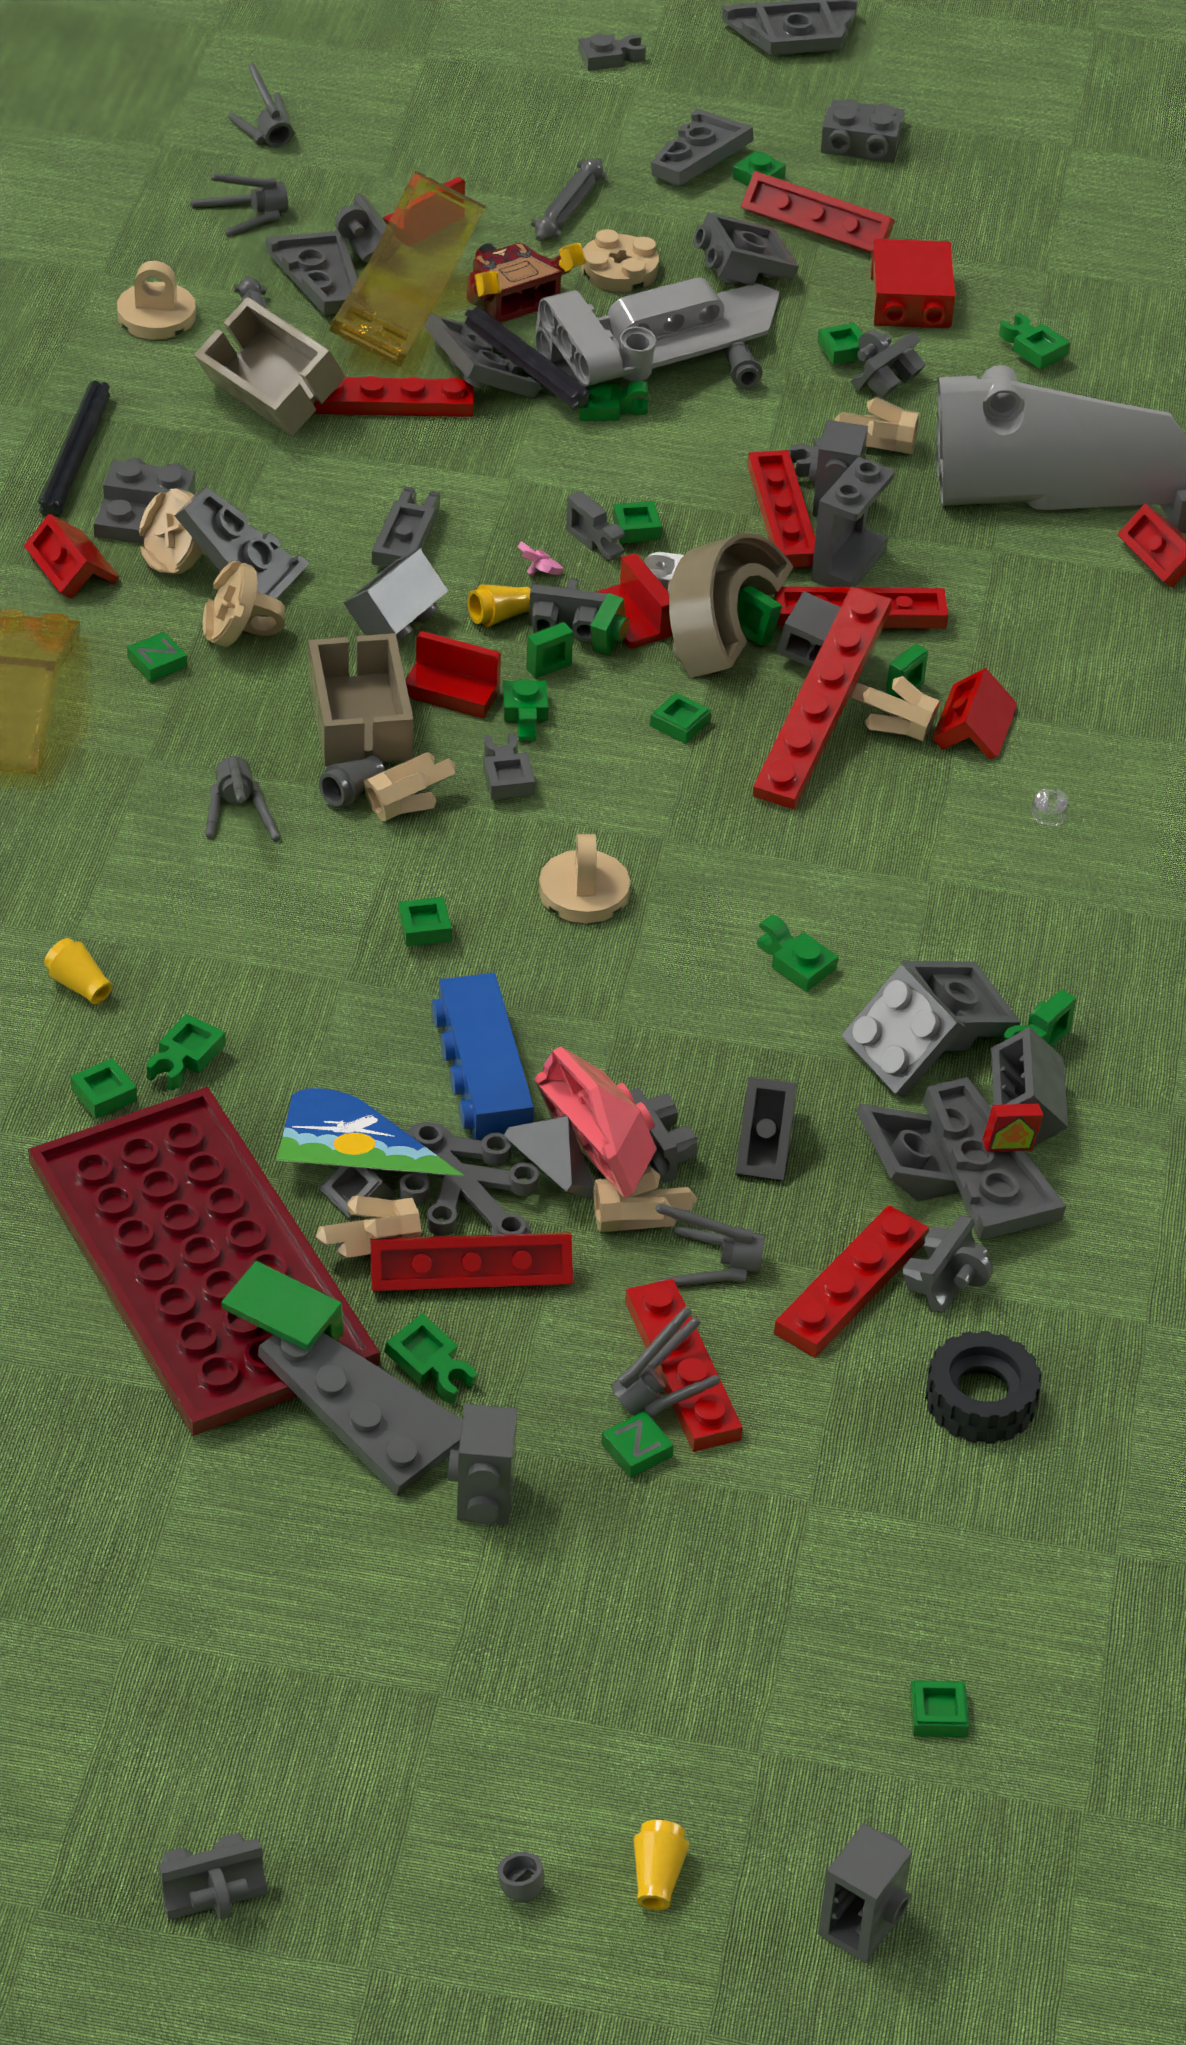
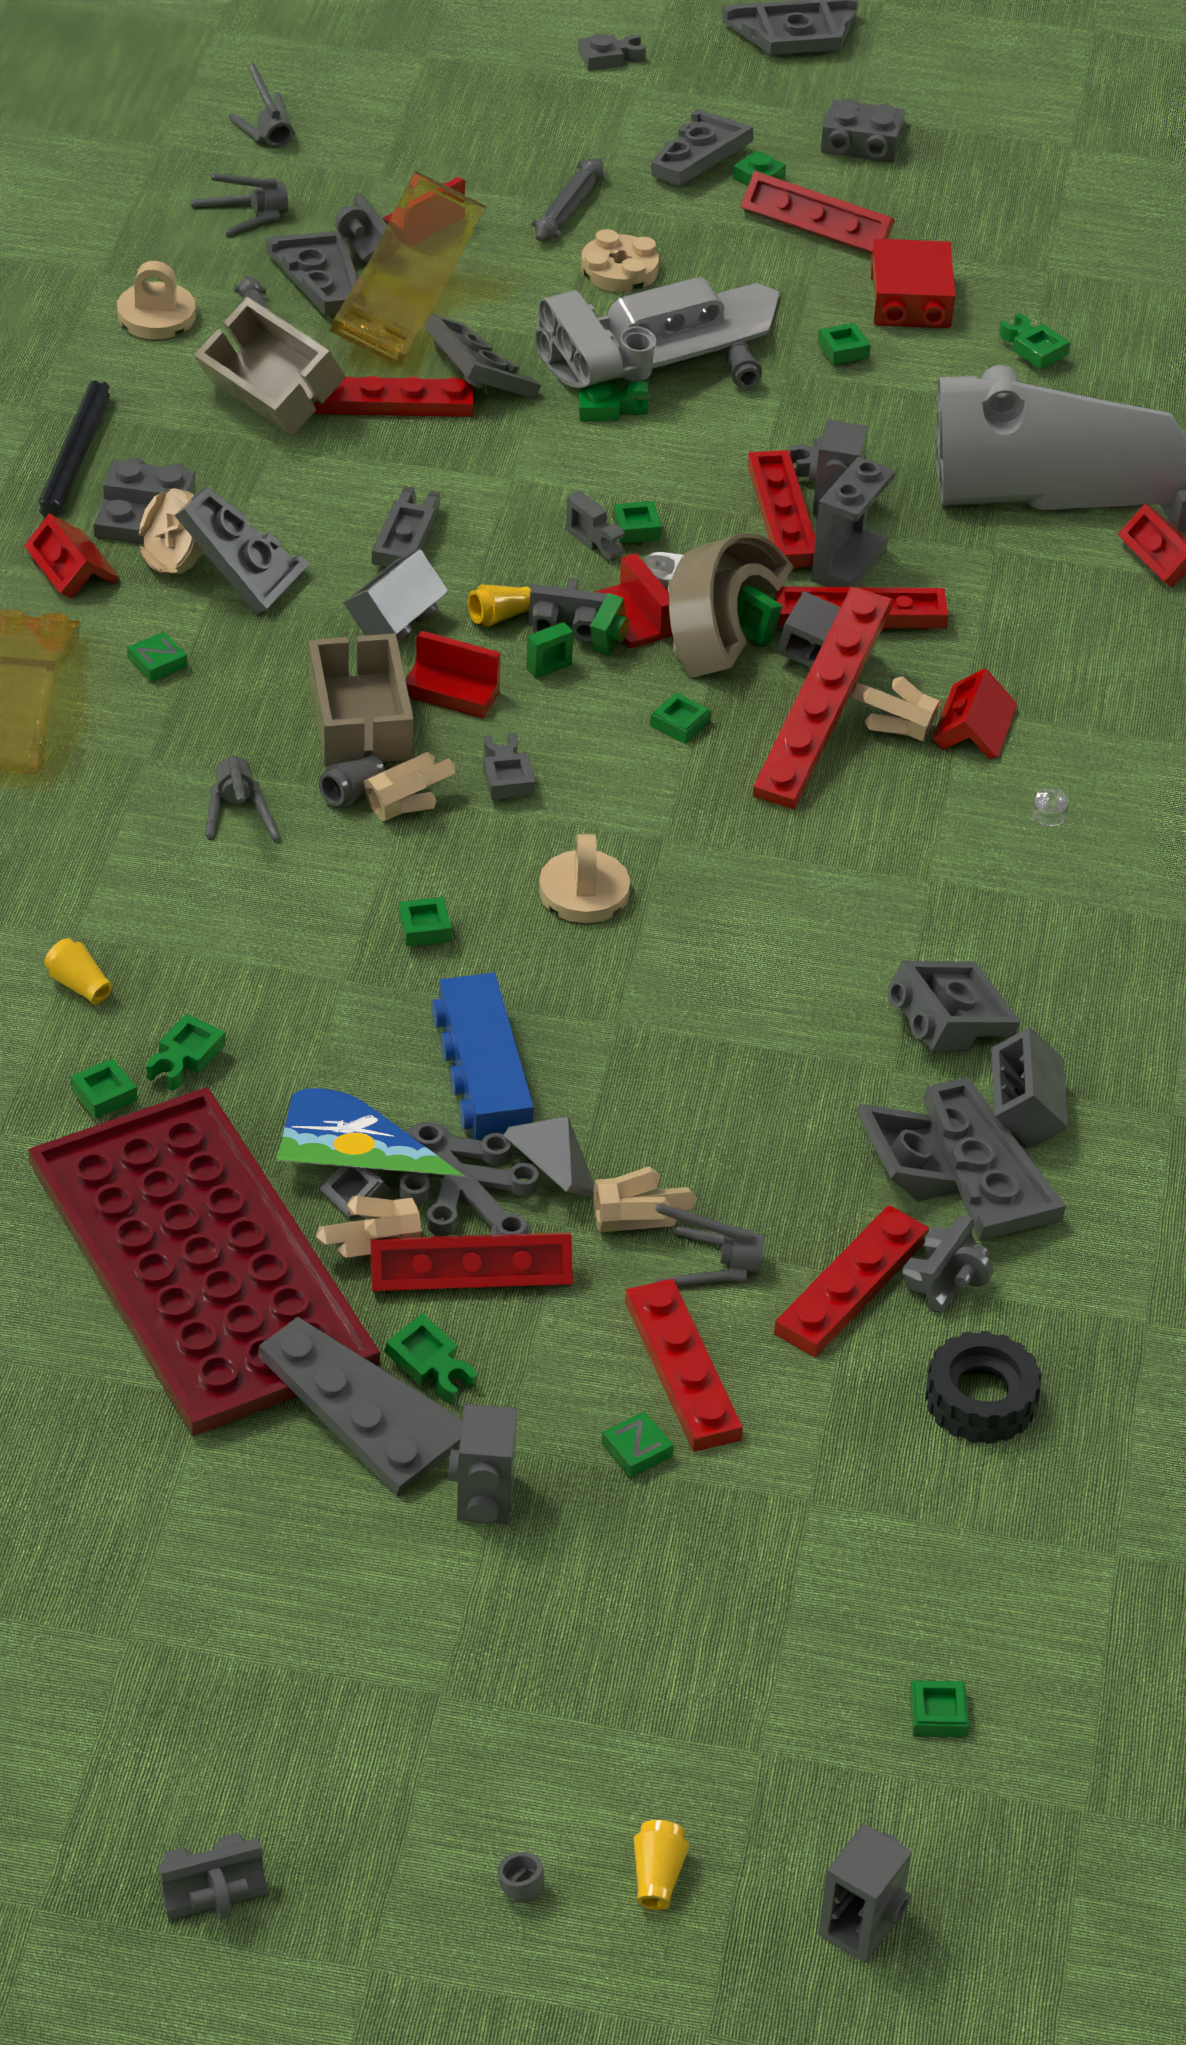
(239, 607): tan tile -> none
(284, 1307): green panel -> none
(516, 278): torso -> none
(525, 703): green plate -> none
(527, 358): black axle -> none
(540, 561): bright pink plant -> none
(603, 1117): coral wedge -> none
(640, 1384): dark grey plant -> none
(671, 1146): dark grey hips -> none
(743, 250): dark grey plate -> none
(766, 1127): dark grey slope -> none
(798, 958): green plate -> none
(882, 358): dark grey hips -> none
(888, 426): tan rock -> none
(902, 1031): piece -> none
(910, 665): green tile -> none
(1012, 1127): tile -> none
(1049, 1019): green plate -> none

